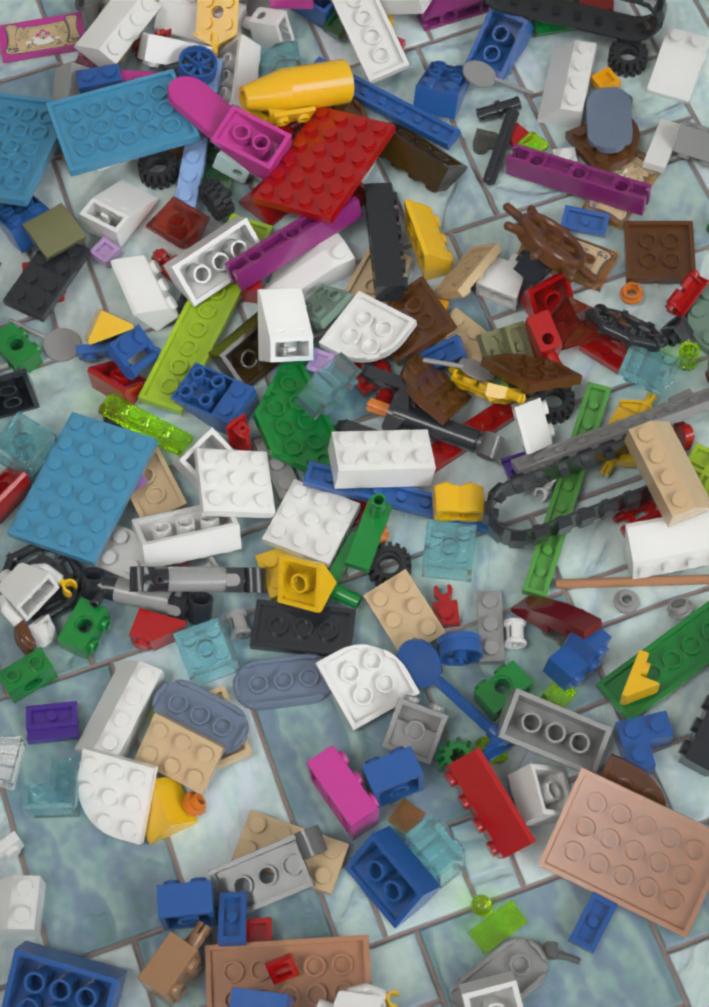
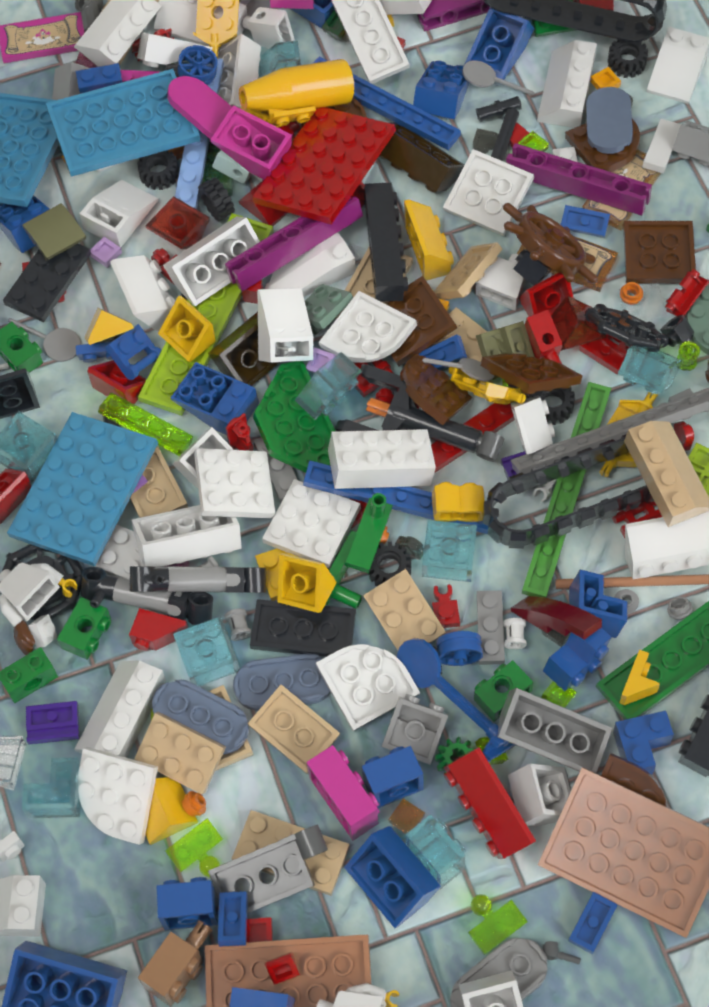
(187, 330): none -> yellow slope
(194, 846): none -> clear neon green plate
(293, 728): none -> tan plate
(413, 546): none -> clear smoke tile
(484, 189): none -> white plate
(587, 593): none -> blue brick

